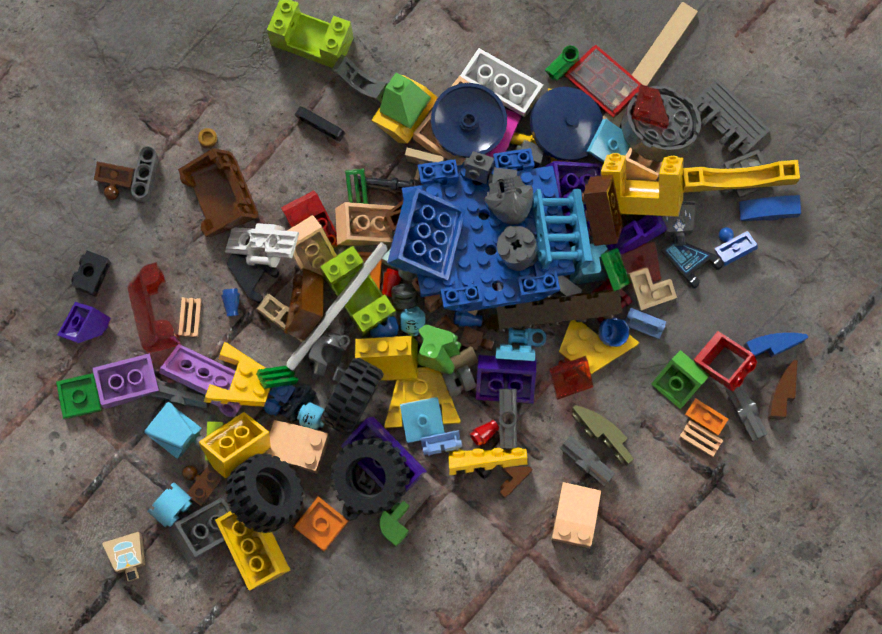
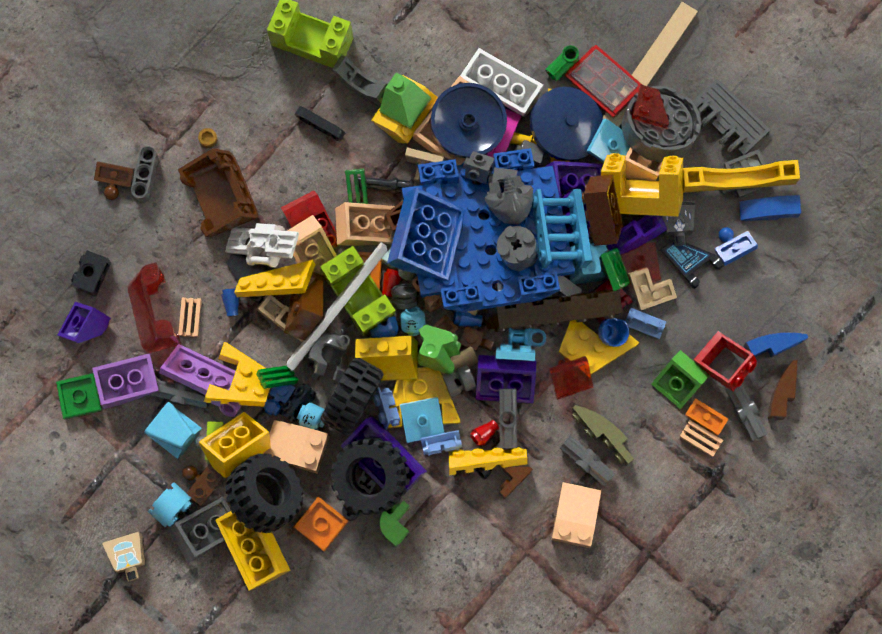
(279, 281): none -> yellow wing
(383, 401): none -> medium blue hinge

